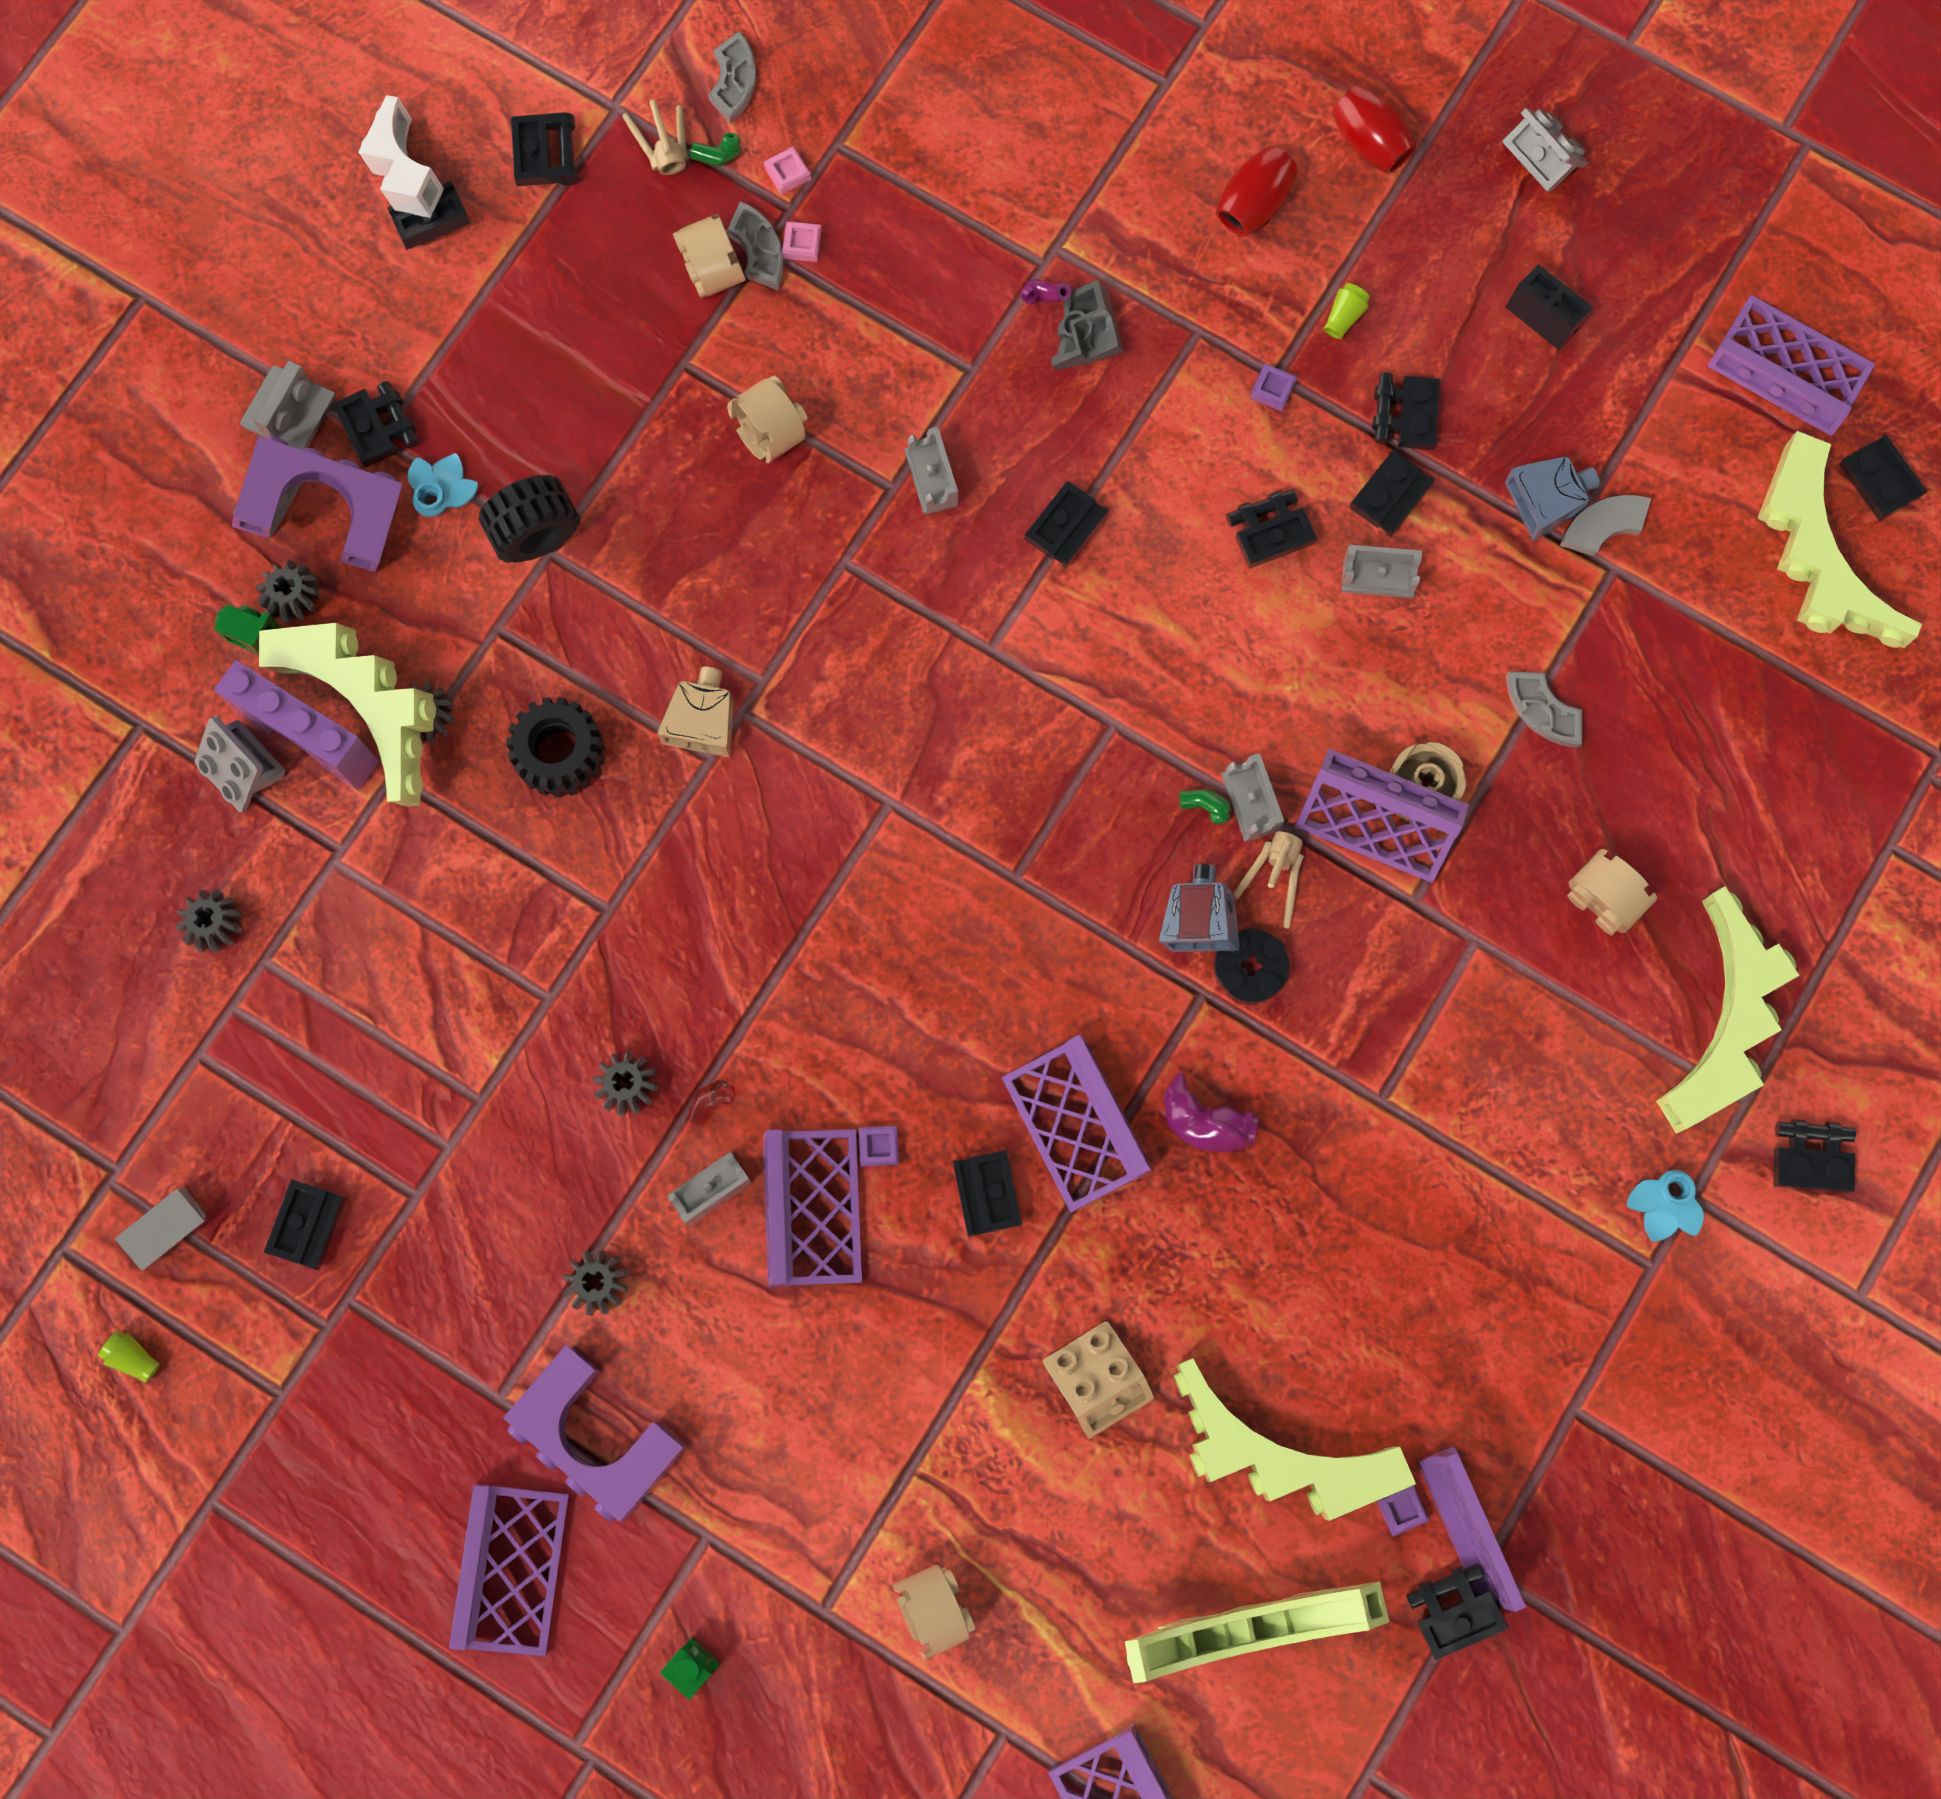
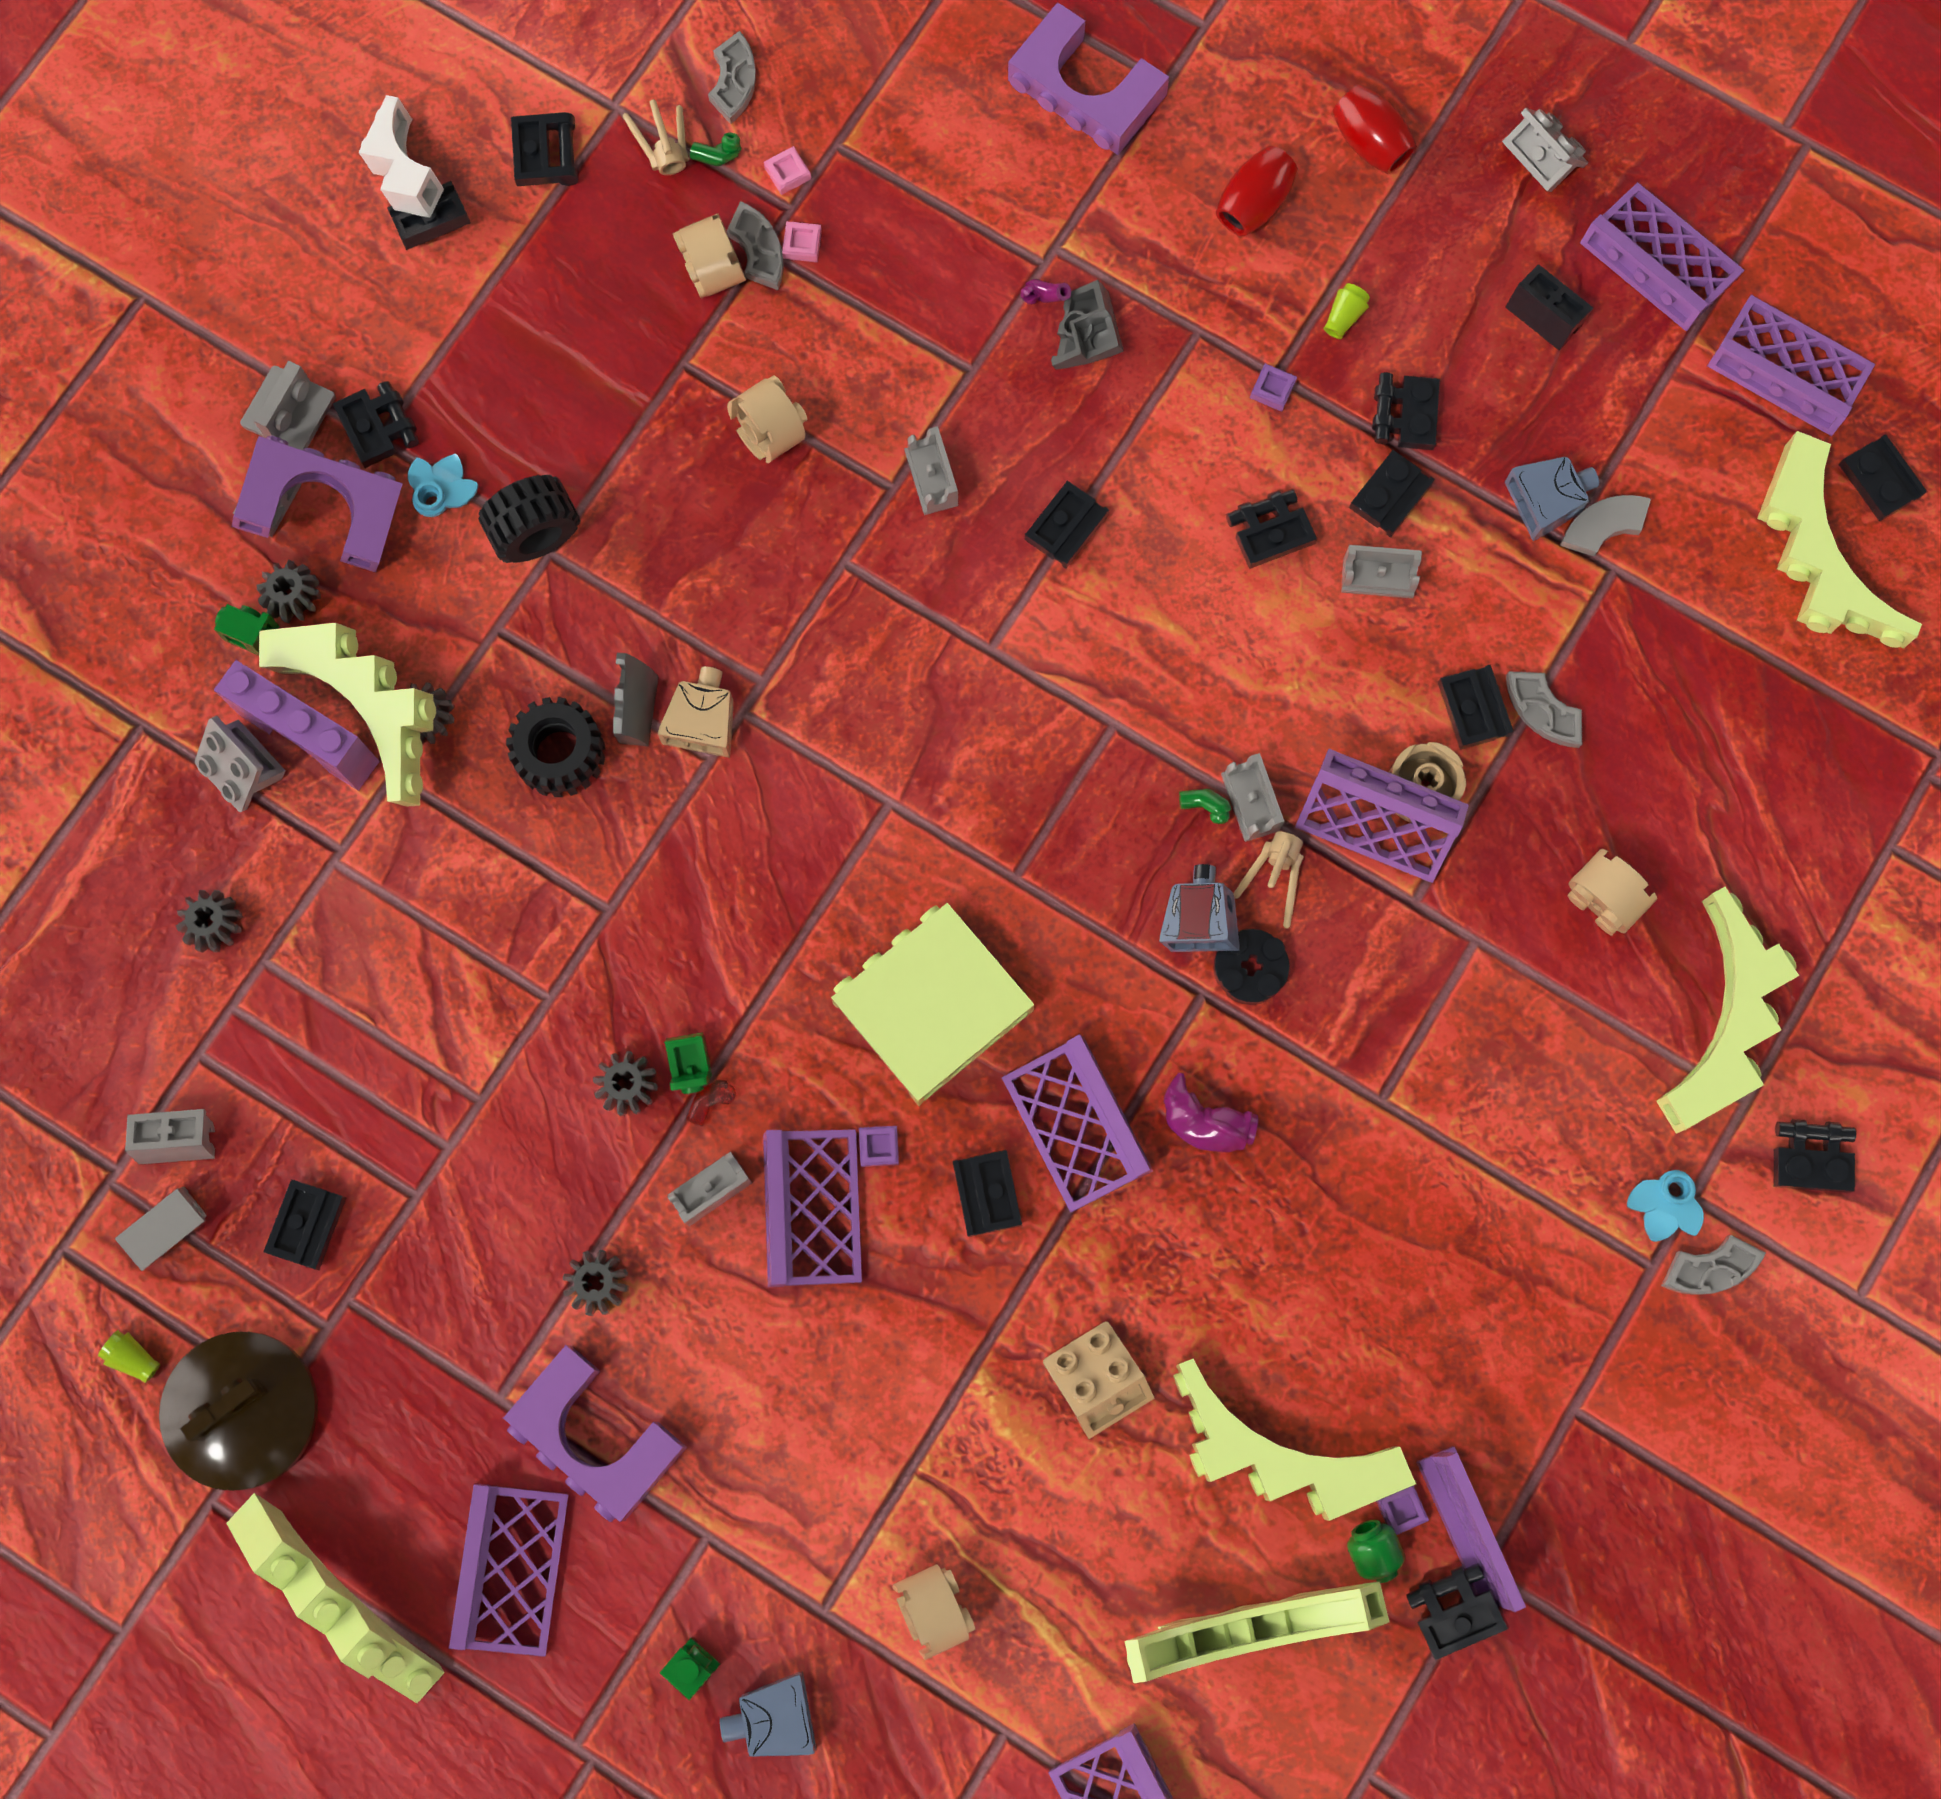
(169, 1136): none -> light grey hinge
(238, 1411): none -> dark brown bracket
(326, 1604): none -> yellowish green arch
(634, 701): none -> dark grey slope
(688, 1062): none -> green bracket
(773, 1719): none -> sand blue torso
(932, 1002): none -> yellowish green panel
(1108, 117): none -> medium lavender arch
(1375, 1551): none -> green head
(1475, 707): none -> black plate
(1646, 271): none -> medium lavender fence
(1713, 1271): none -> light grey tile

